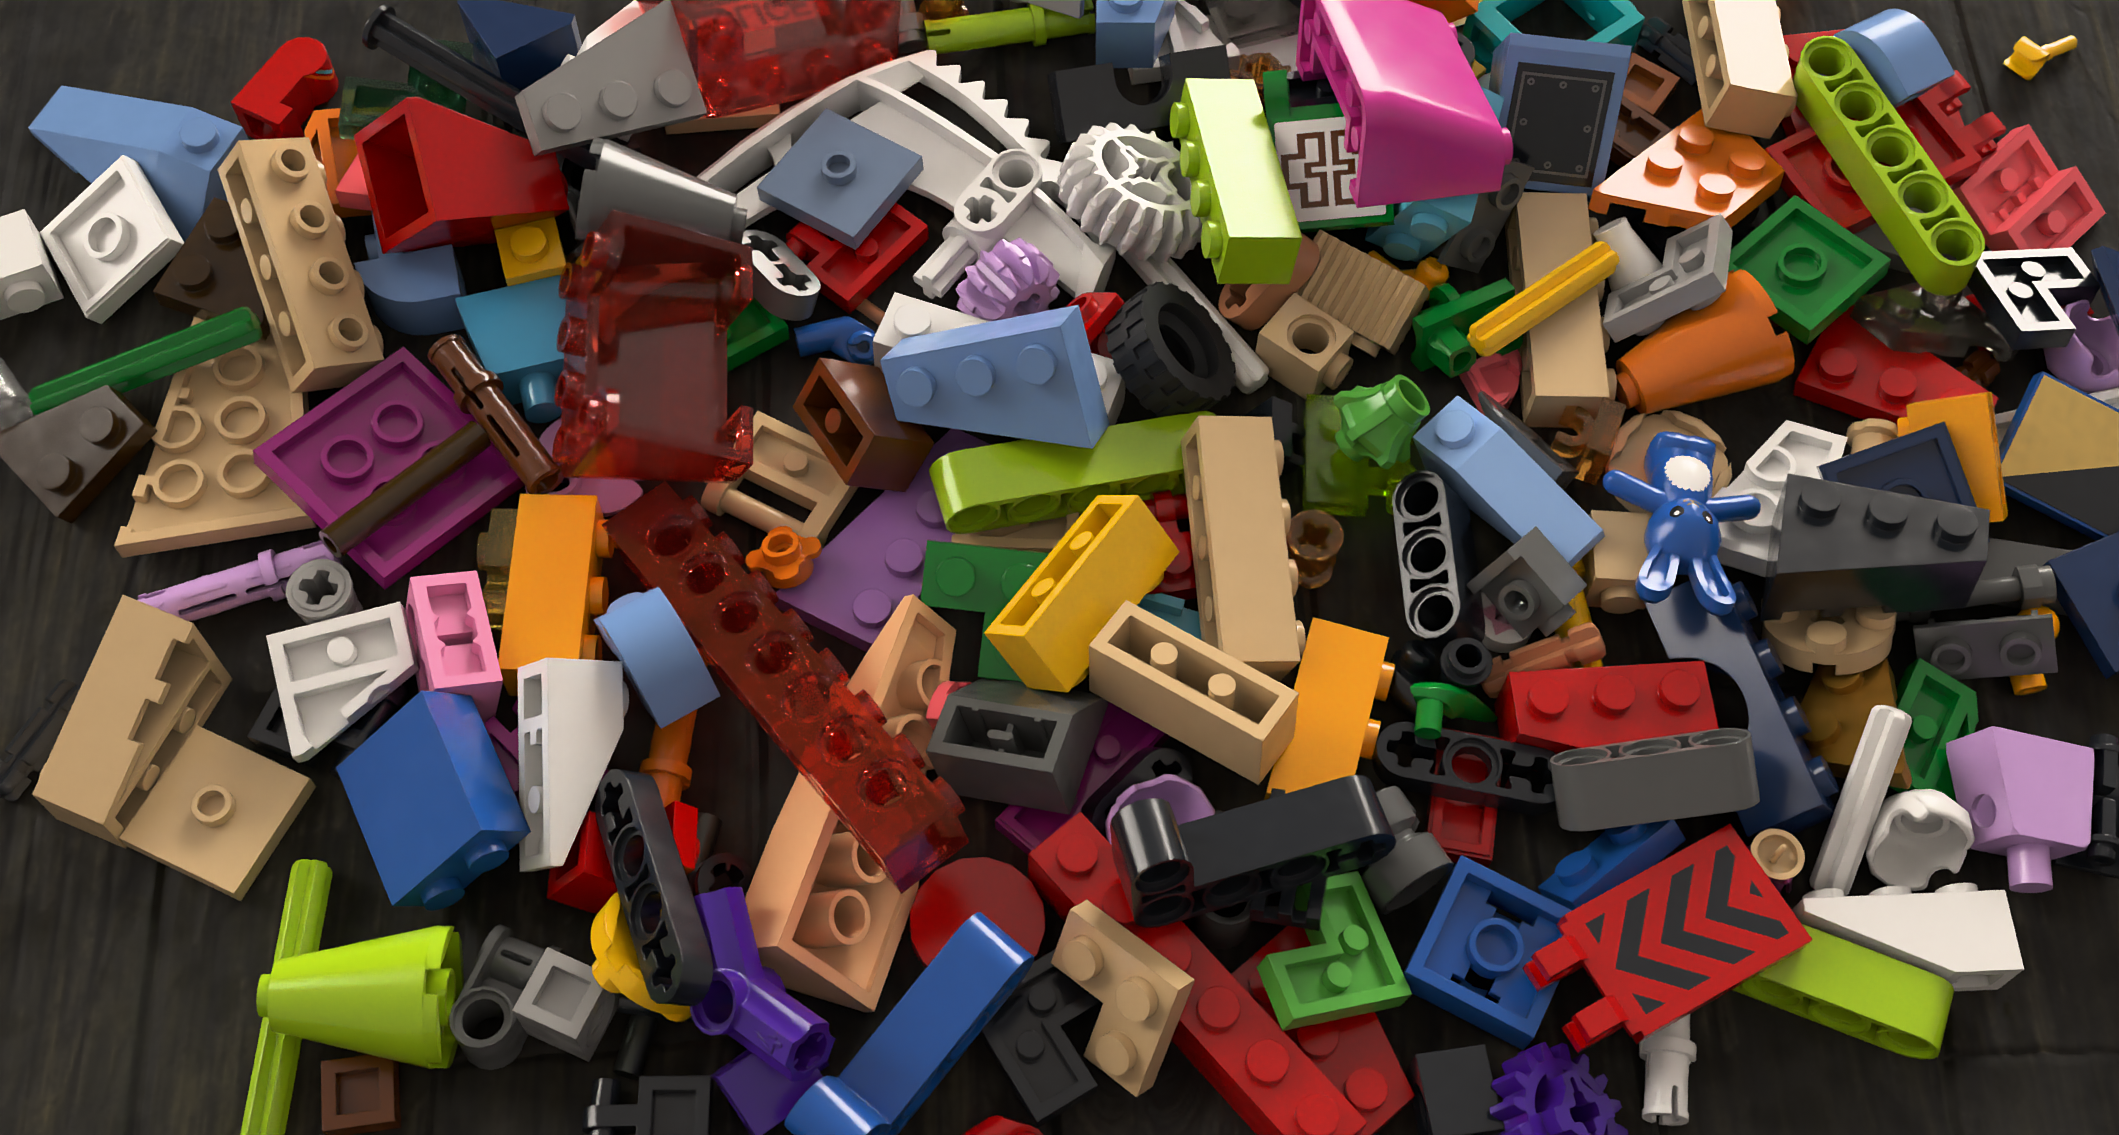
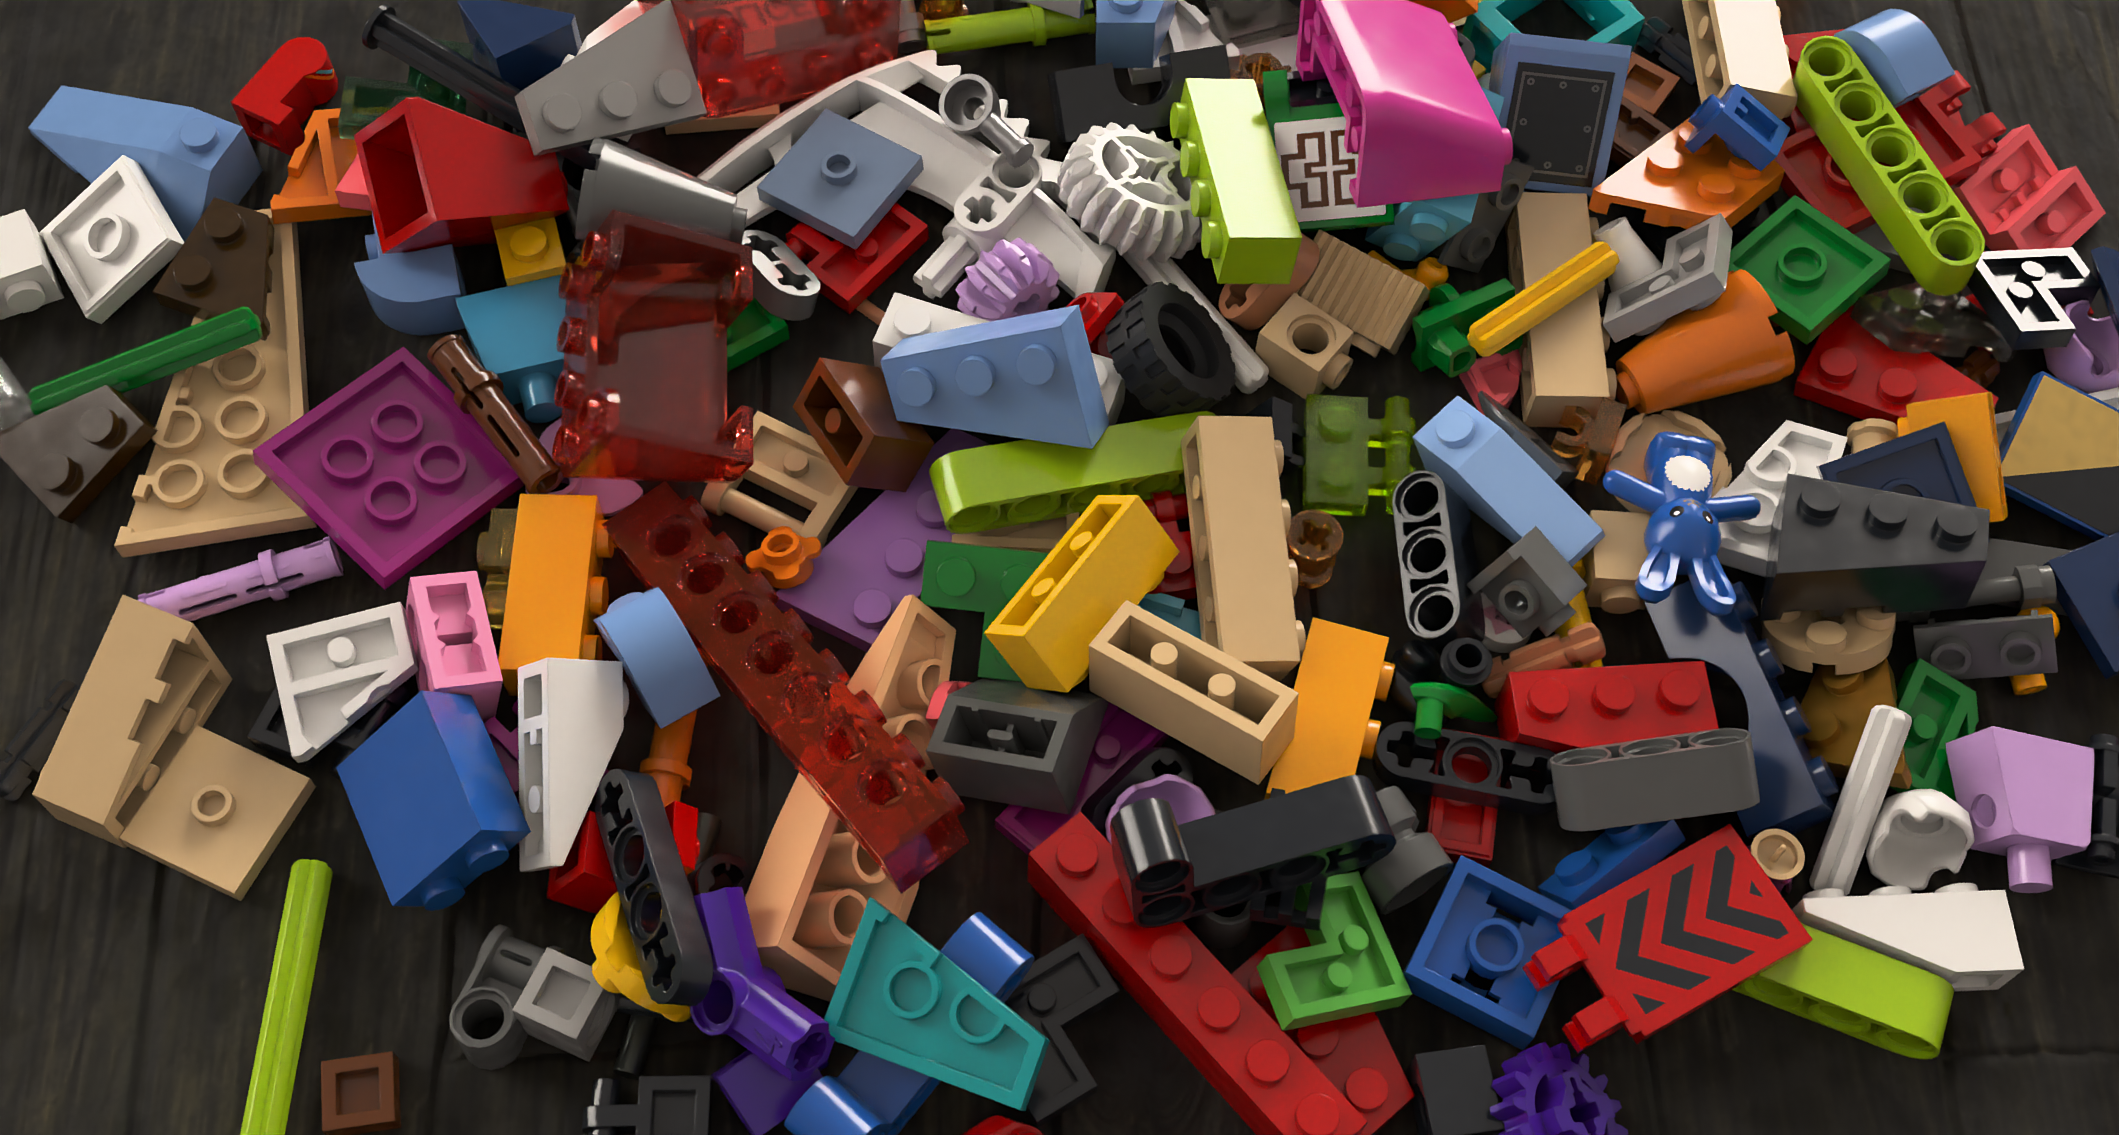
(300, 263): tan brick -> none
(321, 591): light grey bush -> none
(372, 996): lime cone -> none
(404, 489): dark brown piece -> none
(840, 336): blue arm -> none
(929, 1015): none -> teal wing
(957, 107): none -> flat silver bar
(972, 887): red tile -> none
(1138, 992): tan plate -> none
(1380, 420): bright green rock -> none
(1667, 1073): white pin -> none
(1743, 124): none -> blue bracket
(2030, 57): yellow hand -> none

